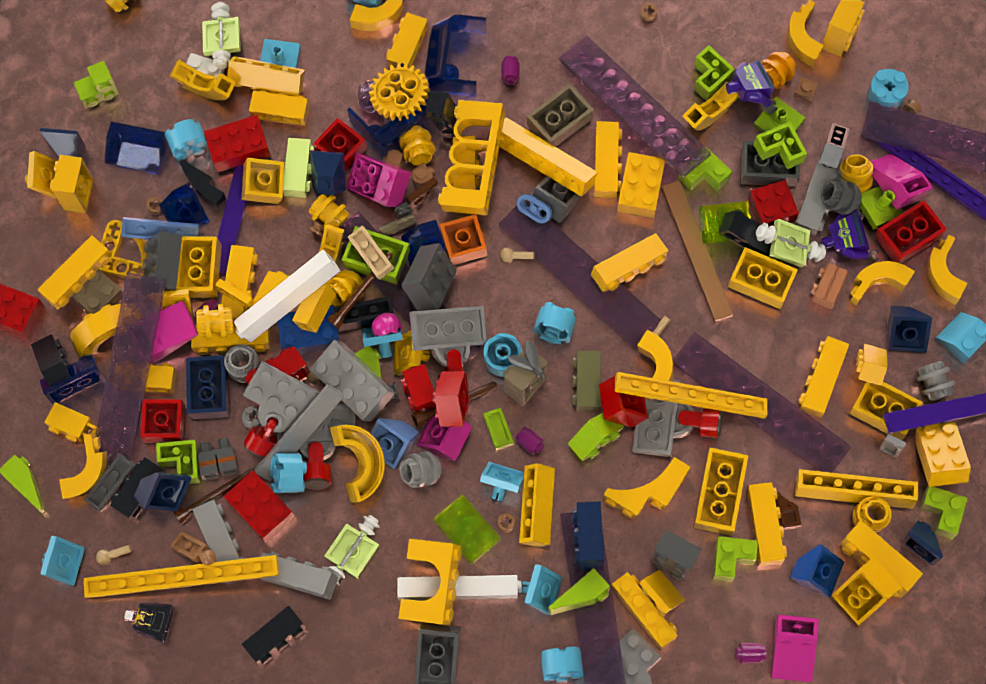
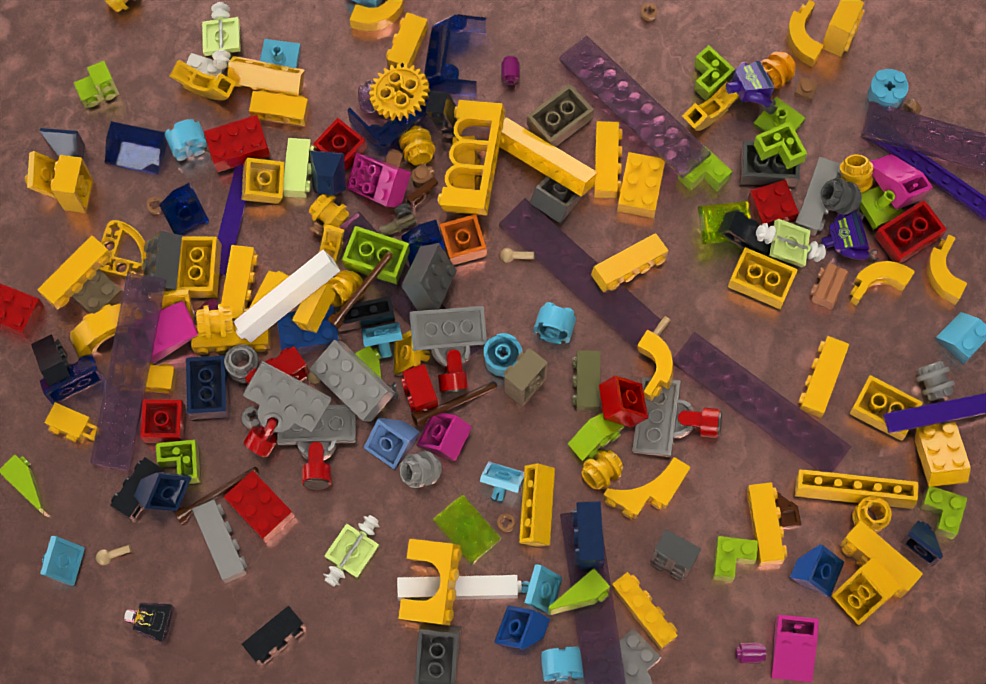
(93, 470): yellow arch -> none
(109, 482): dark grey tile -> none
(148, 228): medium blue tile -> none
(181, 576): yellow plate -> none
(193, 549): medium nougat plate -> none
(203, 185): black slope -> none
(208, 460): dark grey hips -> none
(228, 289): yellow plate -> none
(287, 473): medium azure brick -> none
(302, 427): light grey tile -> none
(304, 577): light grey brick -> none
(369, 457): yellow brick -> none
(370, 252): tan plate -> none
(385, 324): dark pink hair -> none
(451, 399): brick -> none
(498, 428): lime tile -> none
(521, 627): none -> blue slope
(530, 363): dark grey piece -> none
(530, 440): magenta brick -> none
(535, 208): medium blue plate -> none
(602, 469): none -> yellow piece
(661, 591): yellow tile -> none
(690, 395): yellow tile -> none
(697, 251): medium nougat tile -> none
(732, 485): yellow brick -> none
(834, 146): brick -> none
(872, 364): yellow brick -> none
(892, 446): light grey tile -> none
(908, 329): dark blue slope -> none

